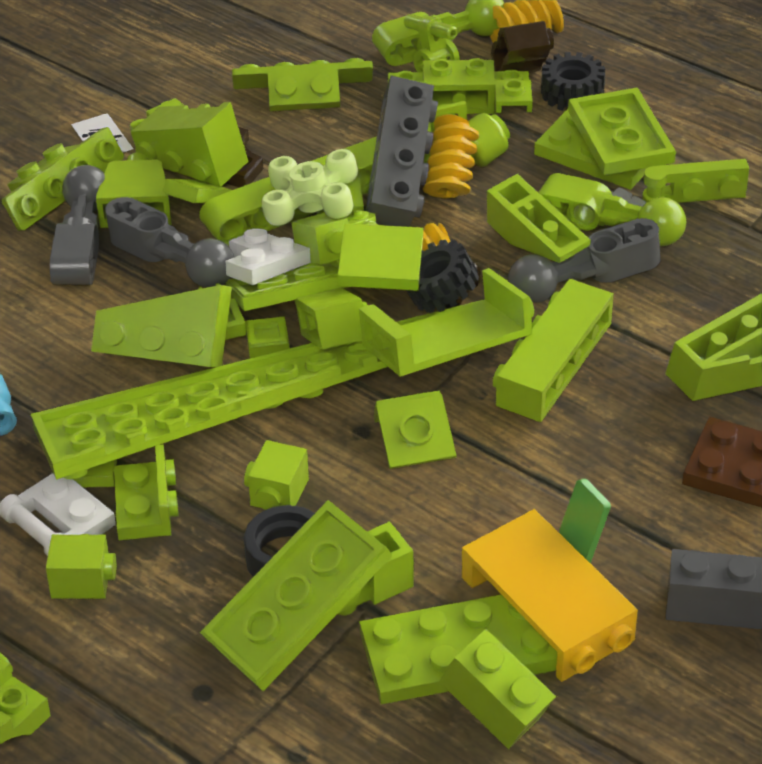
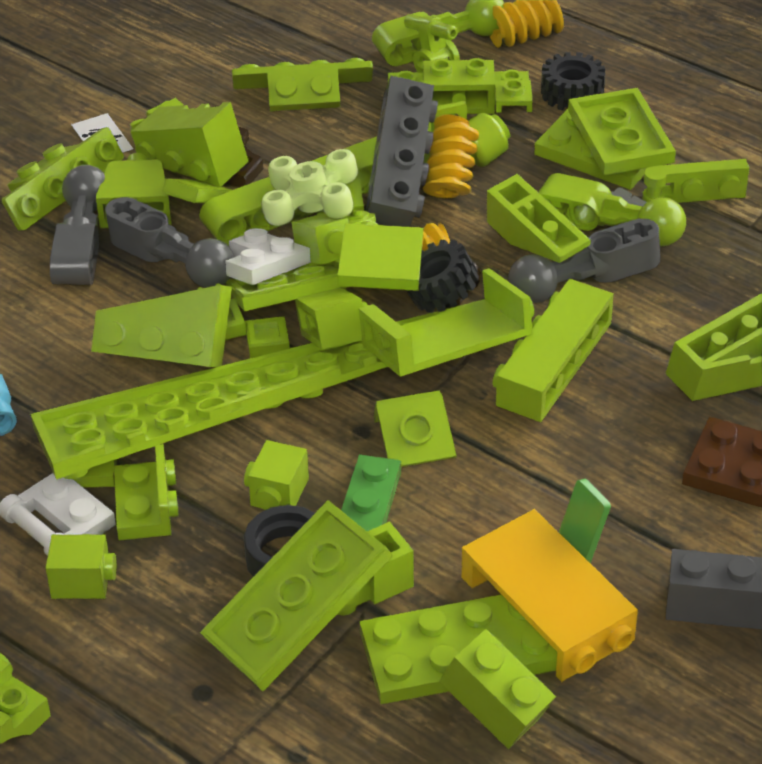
(372, 490): none -> bright green plate
(522, 47): dark brown brick -> none

